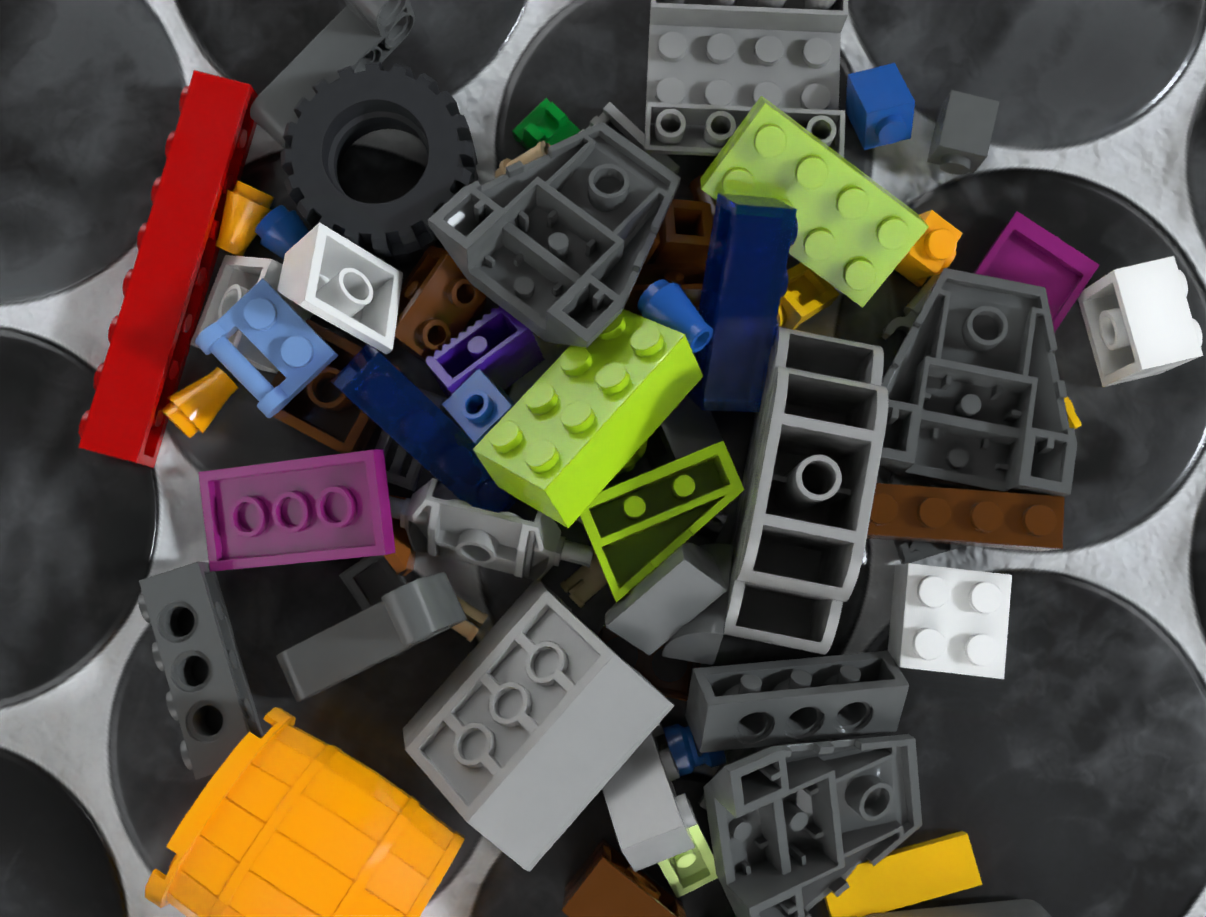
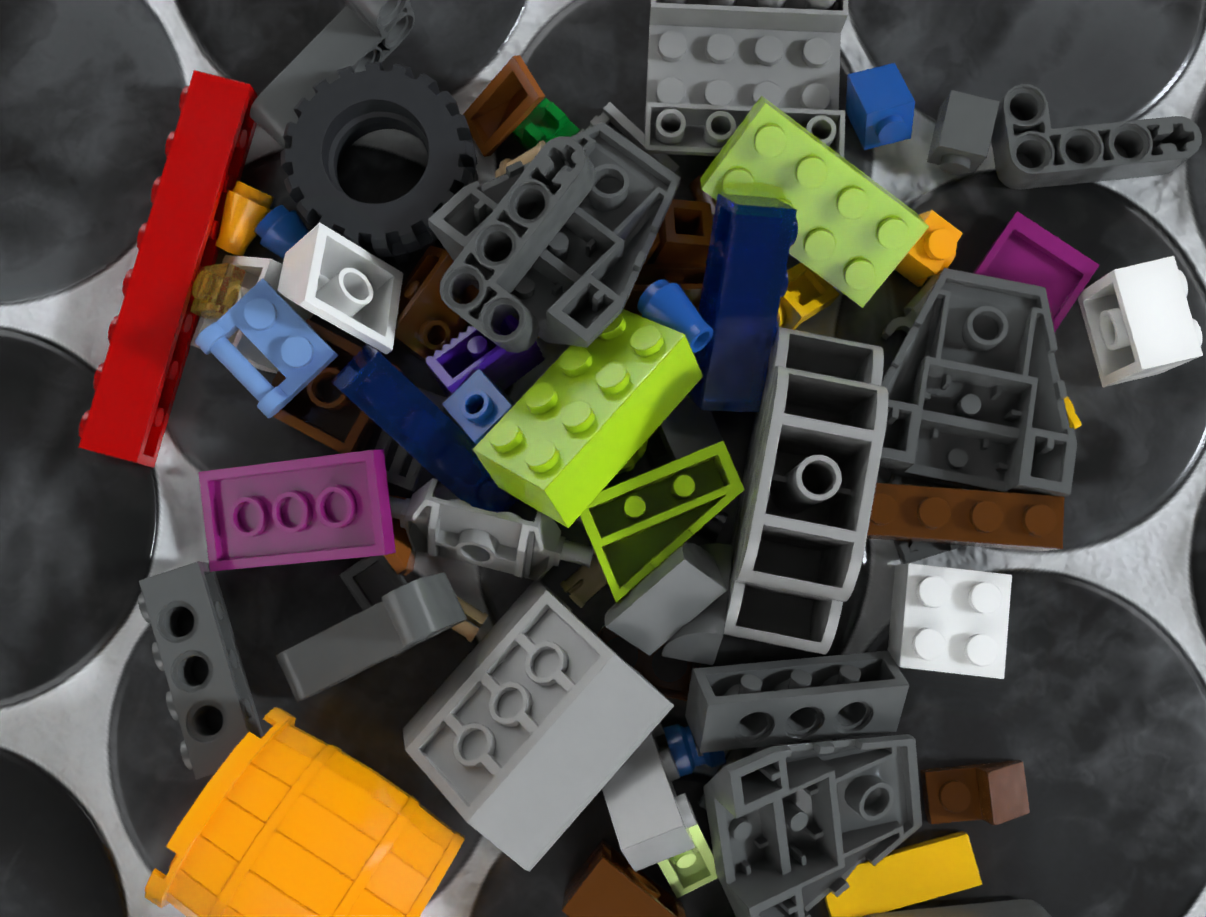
(199, 403): light orange cone -> none
(216, 290): none -> clear yellow plate
(503, 105): none -> dark orange slope
(528, 242): none -> dark grey beam
(975, 792): none -> reddish brown slope
(1091, 143): none -> dark grey beam

